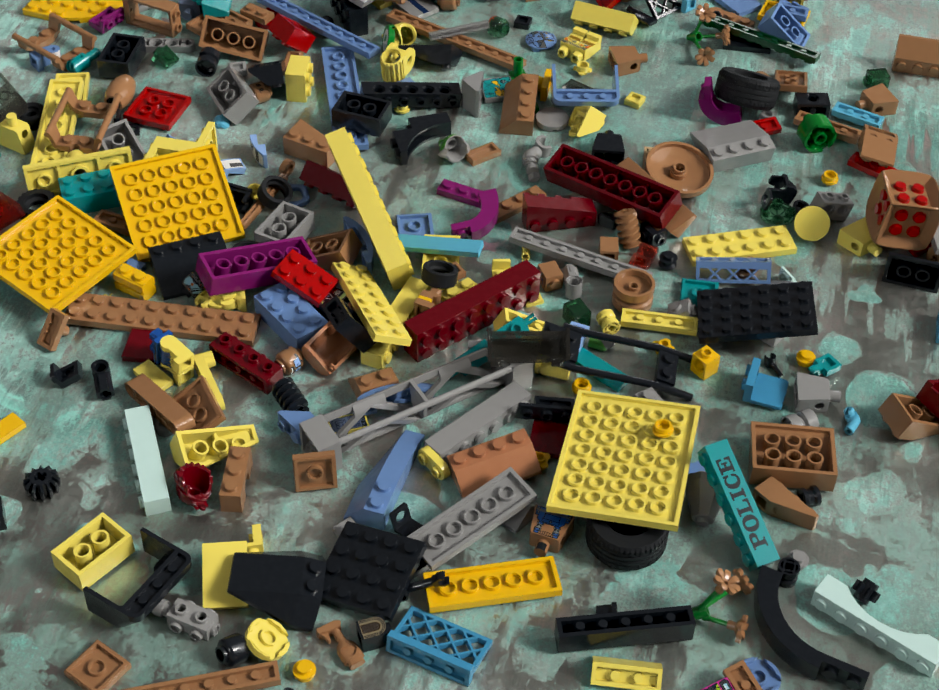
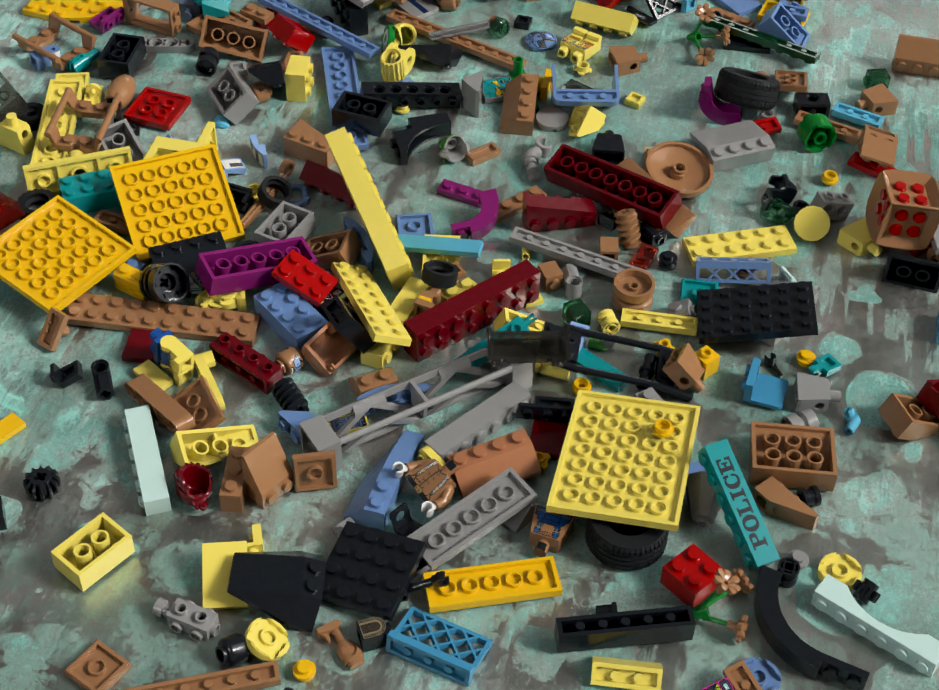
(93, 93): none -> light yellow hips
(165, 56): clear green bracket -> none
(168, 571): black windscreen -> none
(173, 282): none -> black wheel
(266, 471): none -> medium nougat slope
(430, 481): none -> medium nougat torso
(647, 369): none -> black pin
(685, 368): none -> medium nougat torso
(690, 575): none -> red brick
(841, 567): none -> light yellow tile

